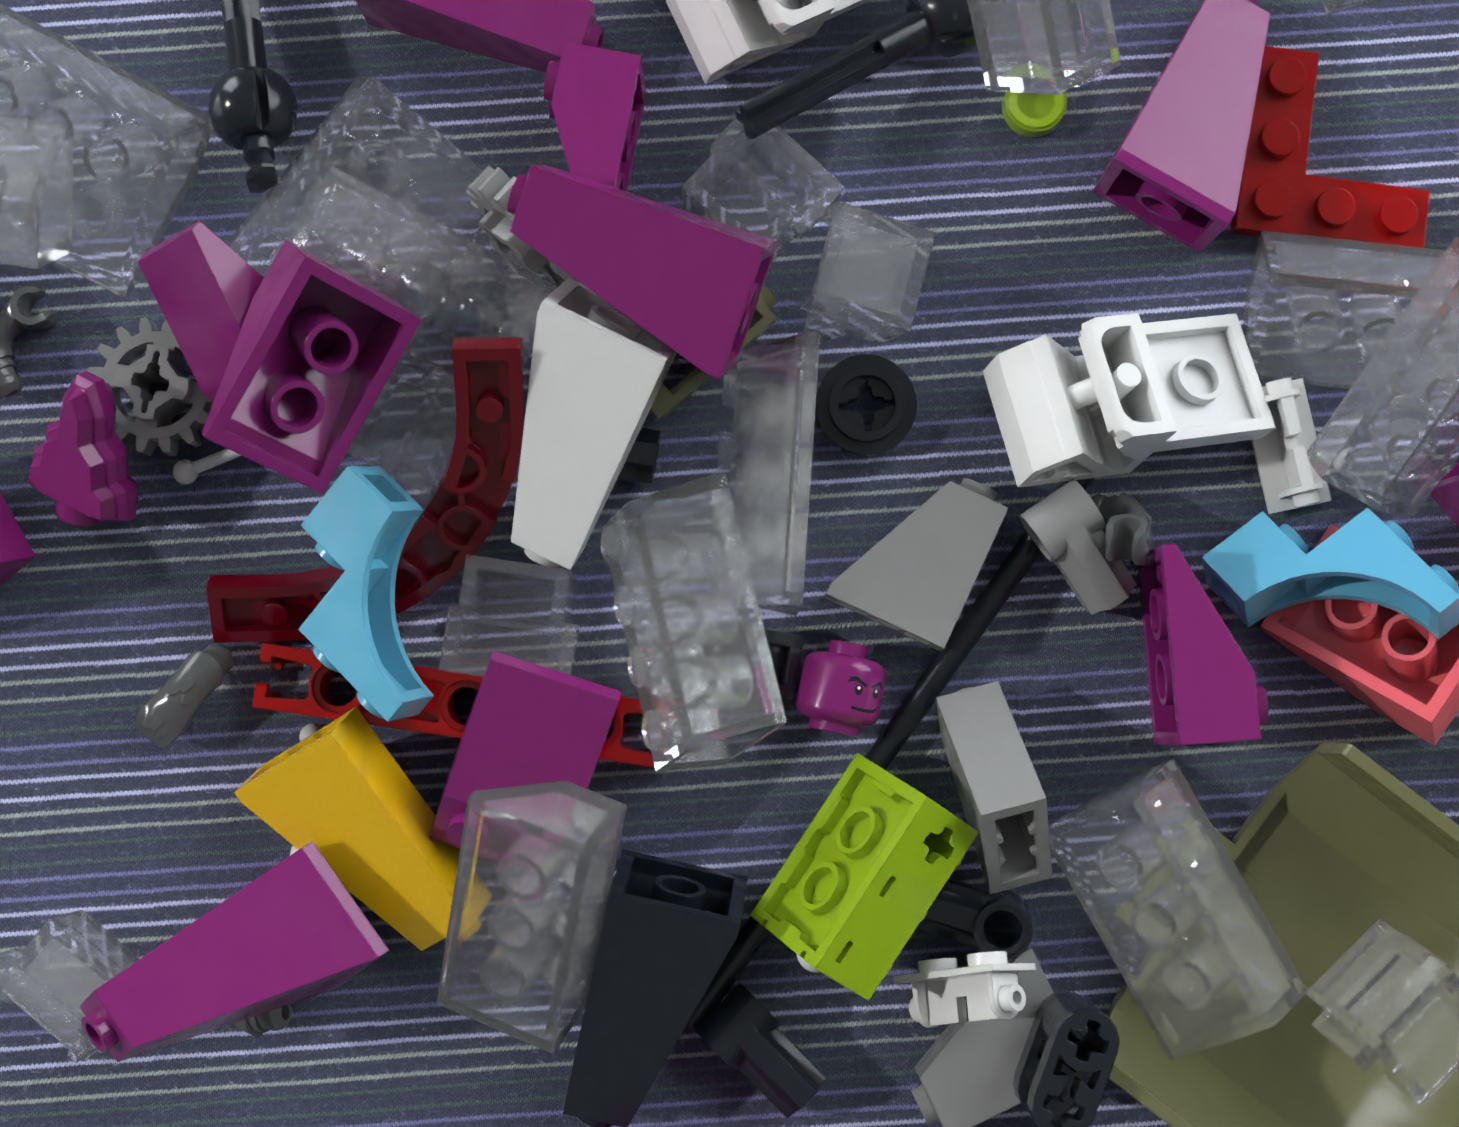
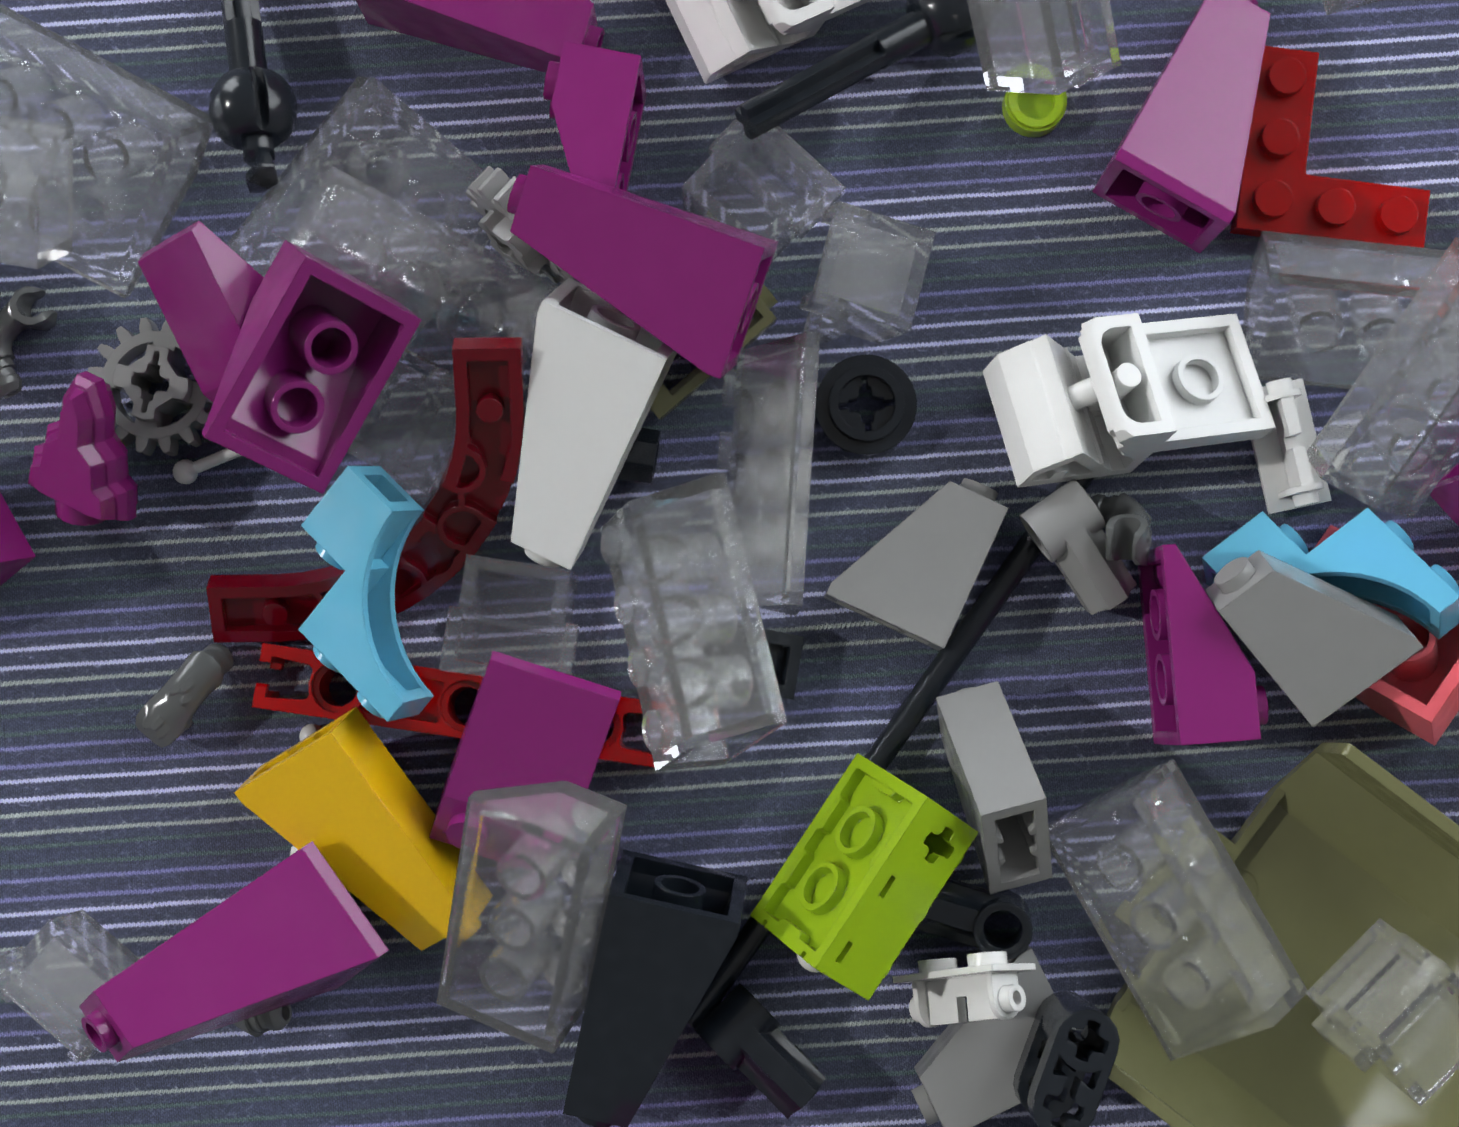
(841, 688): magenta head -> none
(1309, 633): none -> light grey slope

